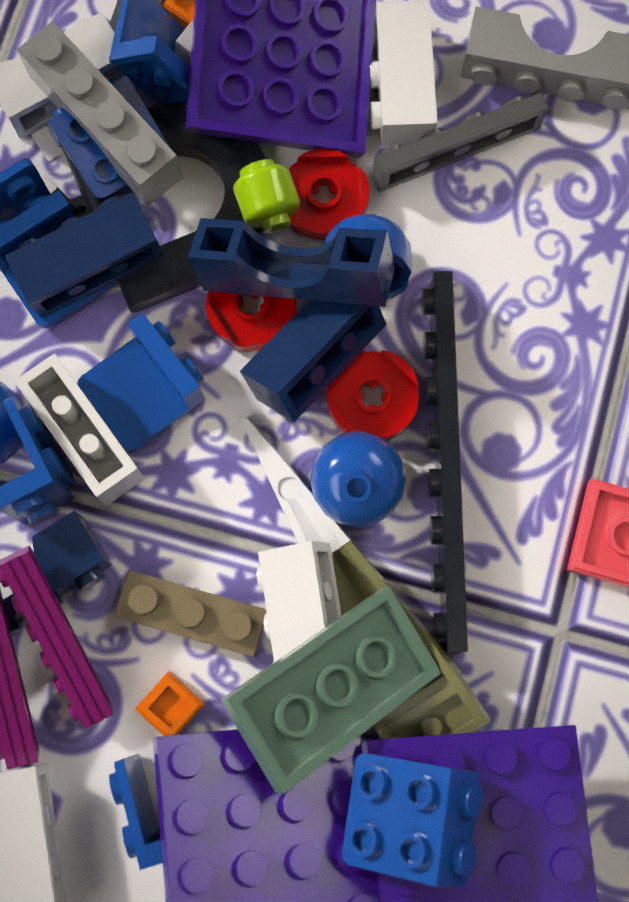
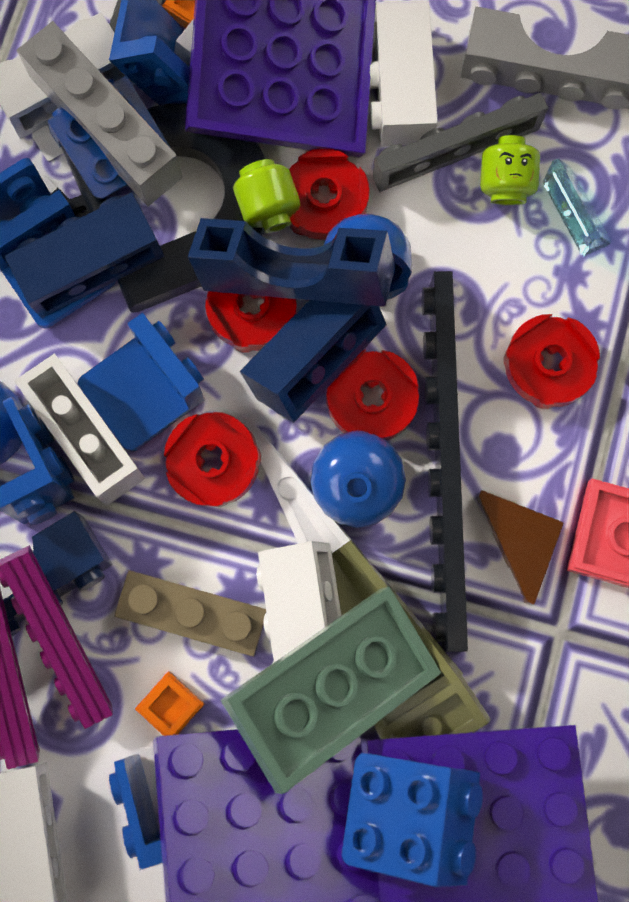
(185, 463): none -> red plate
(510, 171): none -> lime head
(524, 540): none -> reddish brown tile
(555, 335): none -> red plate
(575, 208): none -> clear light blue slope

